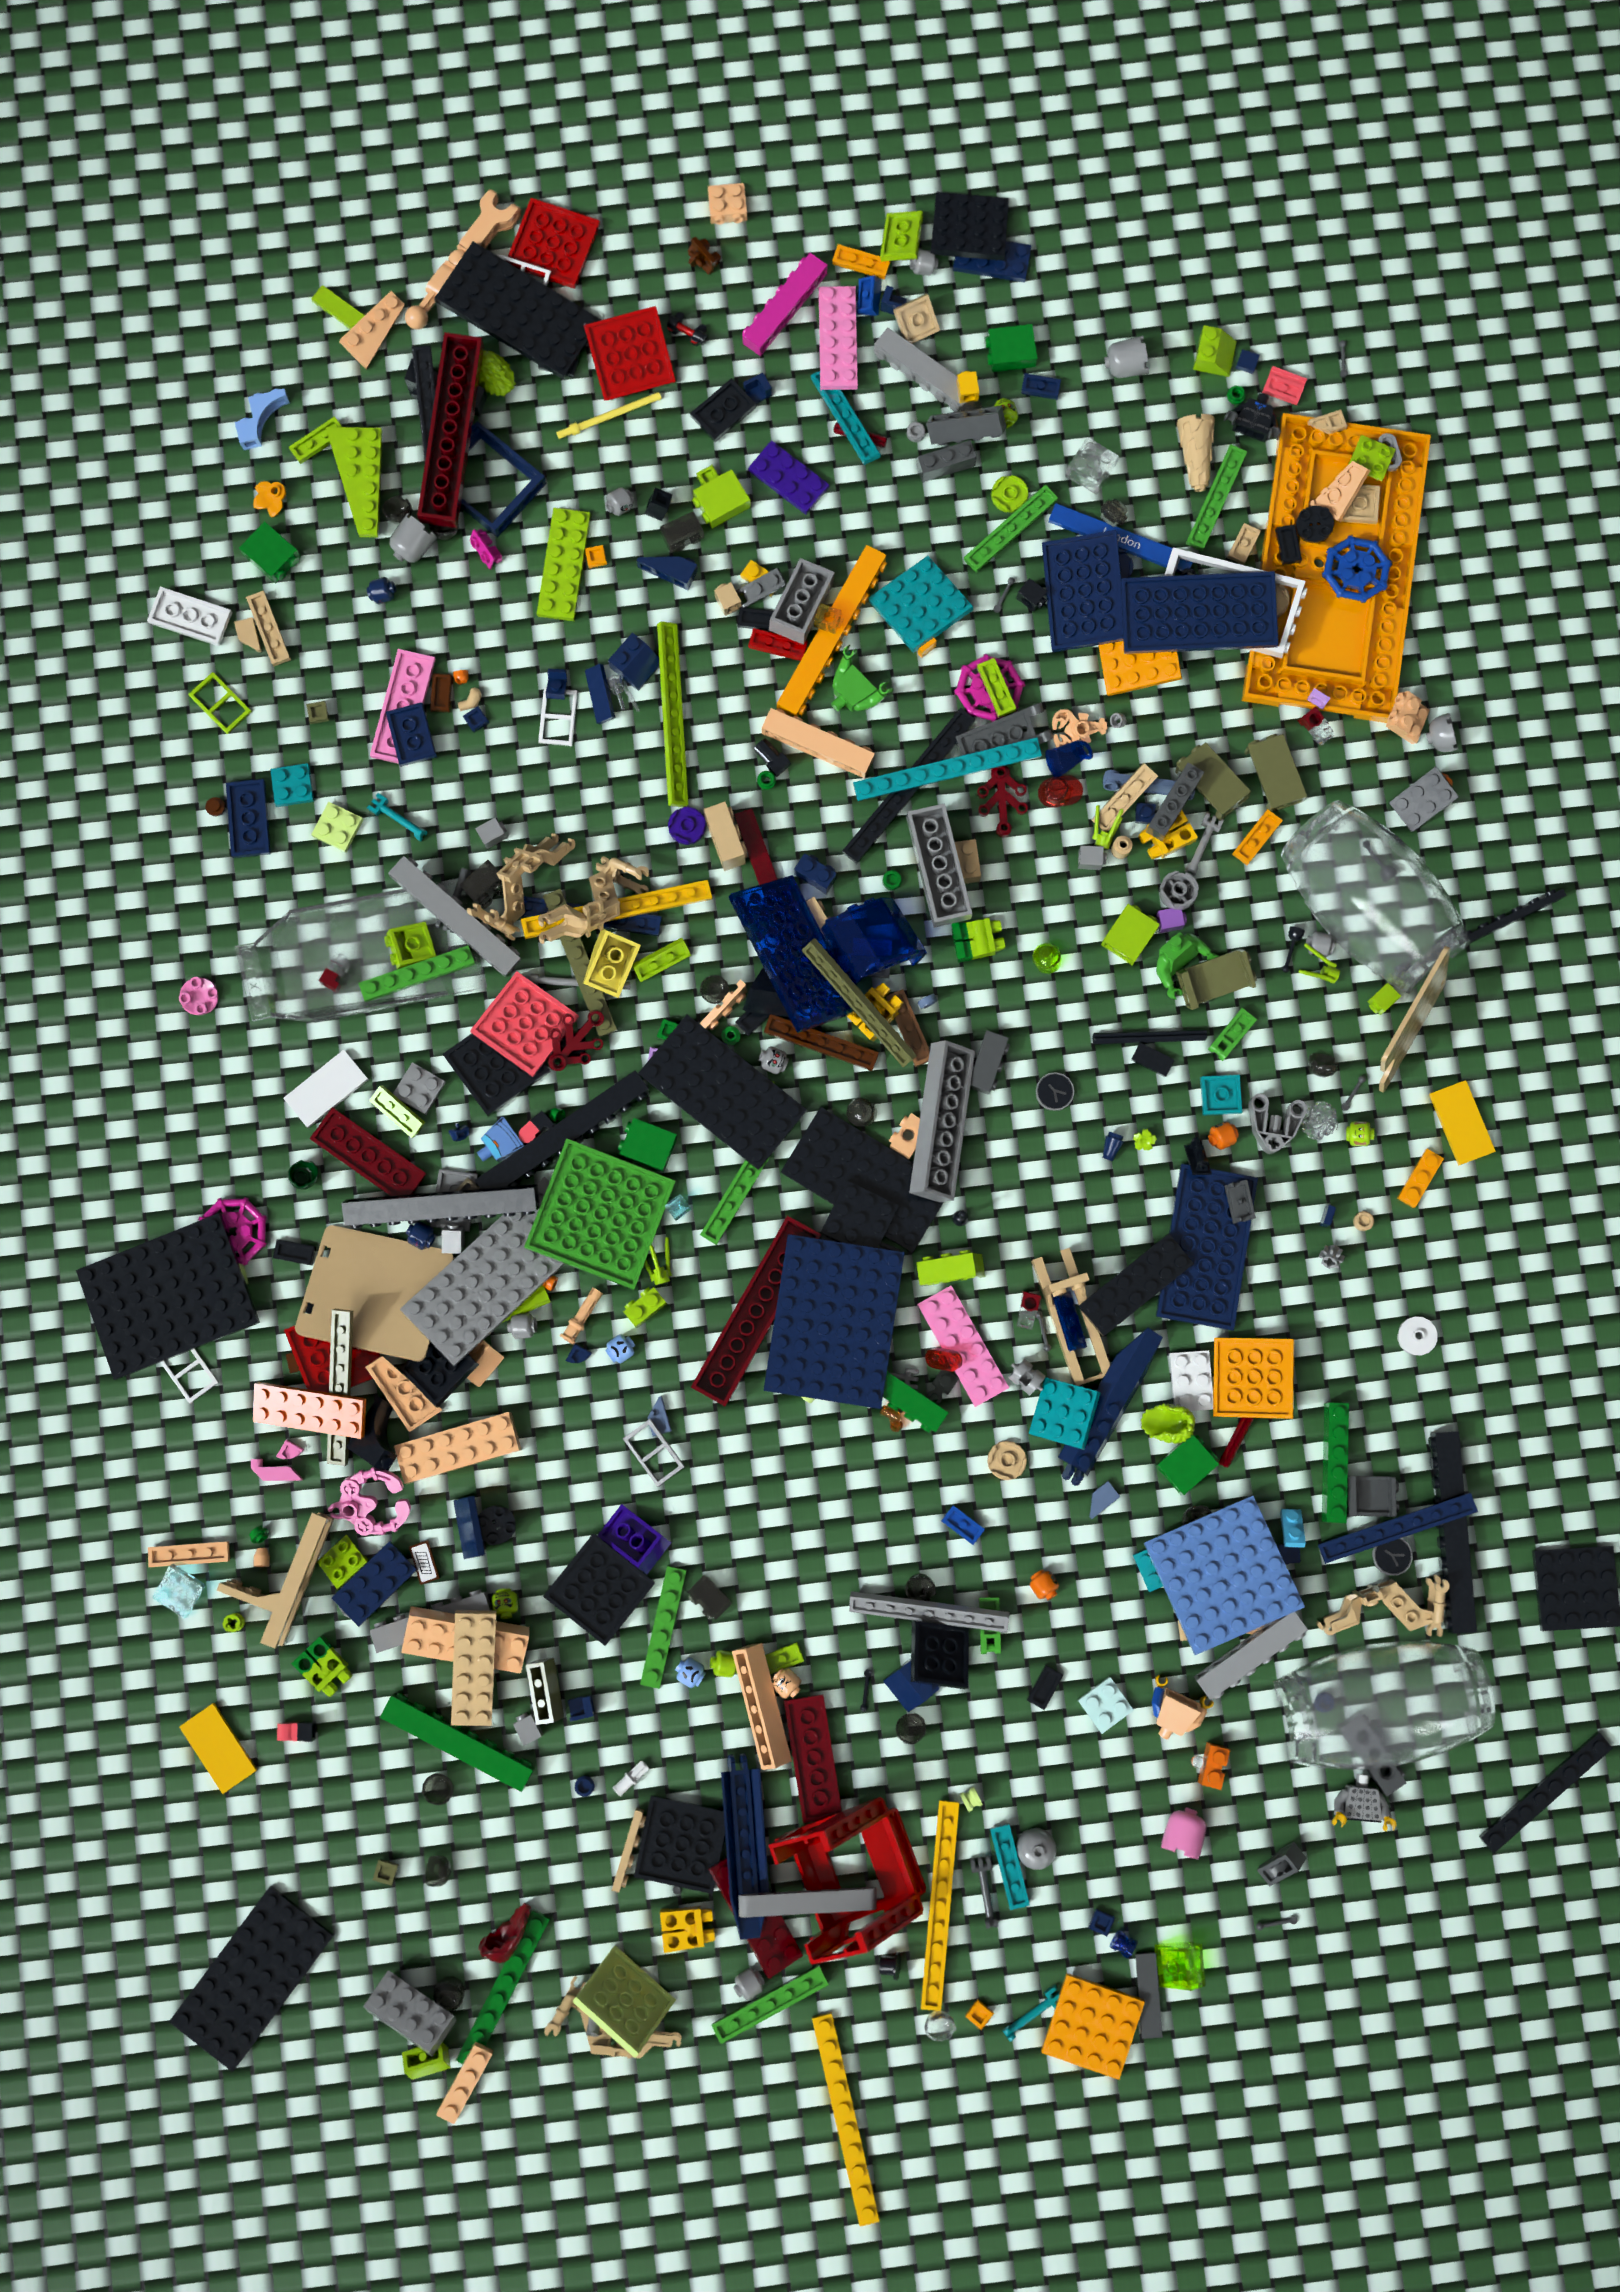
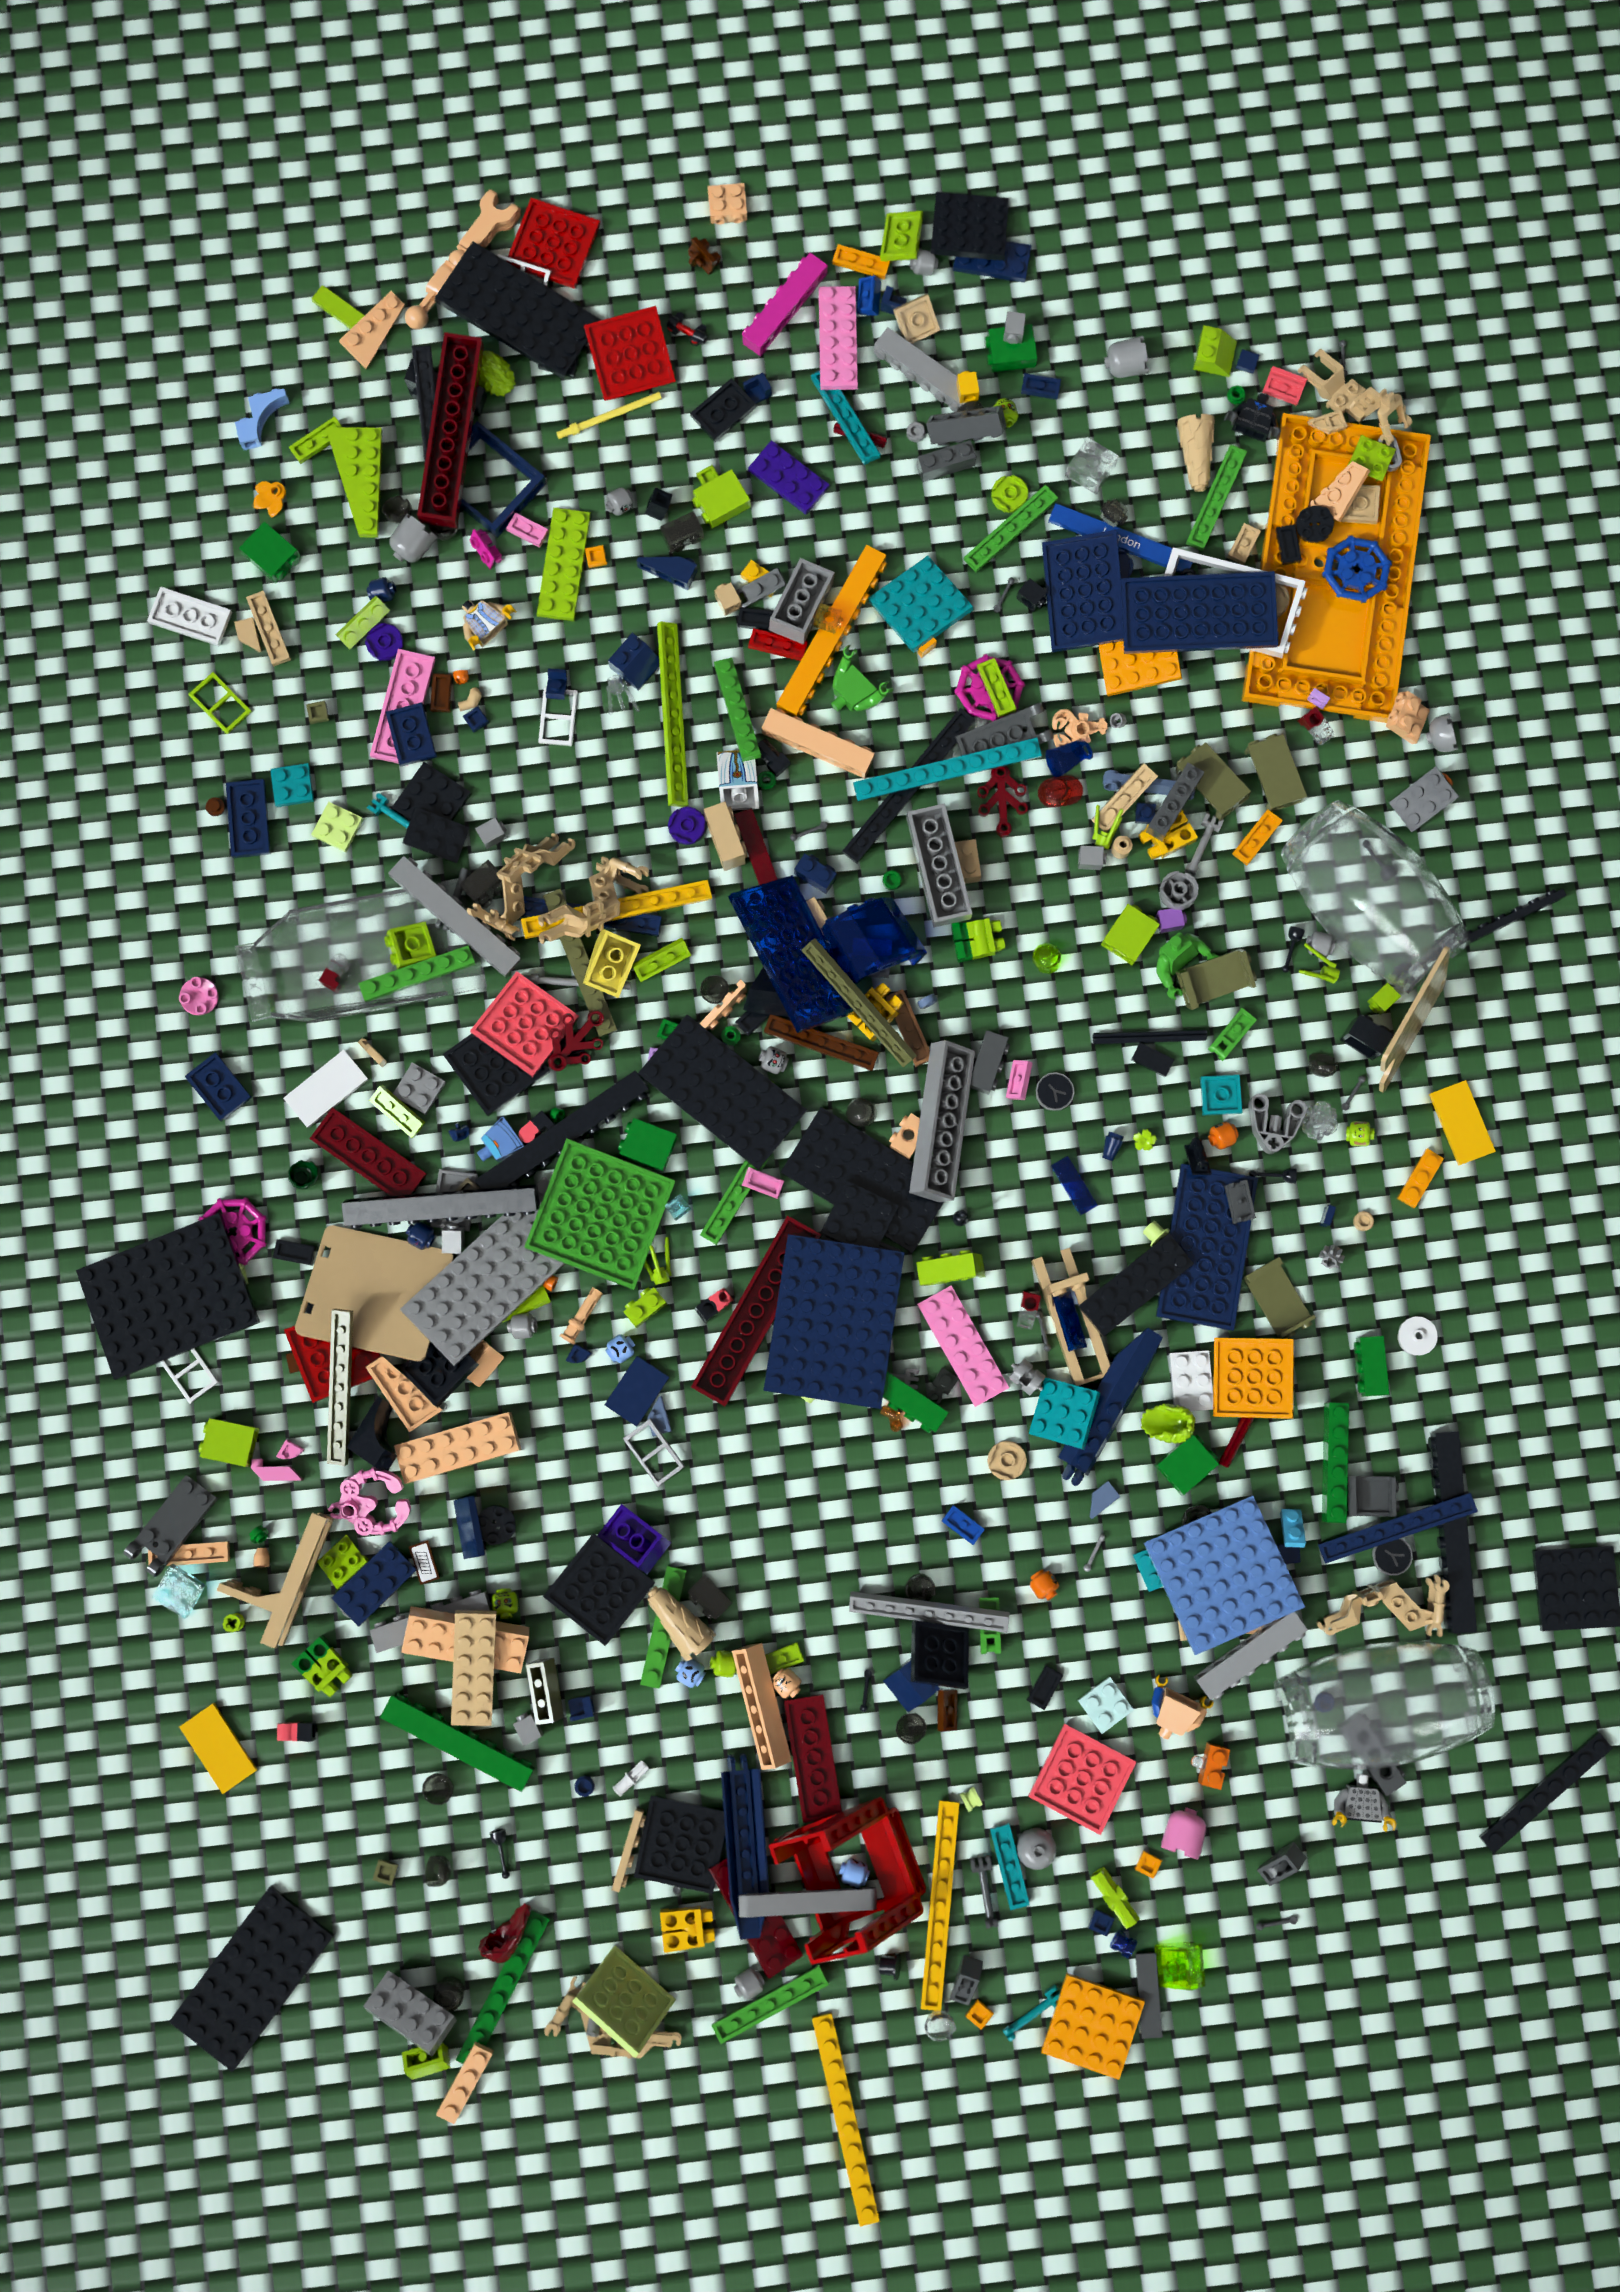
(172, 1524): none -> dark grey hinge
(218, 1087): none -> dark blue plate
(228, 1442): none -> lime brick
(309, 1410): plate -> none
(362, 622): none -> lime plate
(372, 1052): none -> tan tile
(384, 641): none -> dark purple tile
(433, 793): none -> black plate
(435, 835): none -> black plate
(484, 621): none -> torso
(498, 1838): none -> black hinge
(527, 530): none -> bright pink plate
(600, 694): dark blue tile -> none
(636, 1391): none -> dark blue tile
(685, 1629): none -> tan cone
(713, 1305): none -> leg
(737, 709): none -> bright green plate
(737, 781): none -> white slope
(763, 1183): none -> bright pink tile
(823, 825): none -> dark grey hinge
(854, 1873): none -> light blue head
(945, 1359): clear red plate -> none
(947, 1710): none -> reddish brown plate
(966, 1980): none -> dark grey arch
(1014, 327): none -> light grey brick
(1019, 1080): none -> bright pink plate
(1074, 1185): none -> clear blue plate
(1082, 1779): none -> coral plate
(1087, 1567): none -> light grey hinge
(1115, 1897): none -> lime piece
(1148, 1864): none -> light orange tile
(1155, 1232): none -> yellowish green piece
(1278, 1299): none -> olive panel
(1288, 1175): none -> black hinge
(1354, 398): none -> tan piece
(1366, 1036): none -> black piece
(1371, 1366): none -> green brick

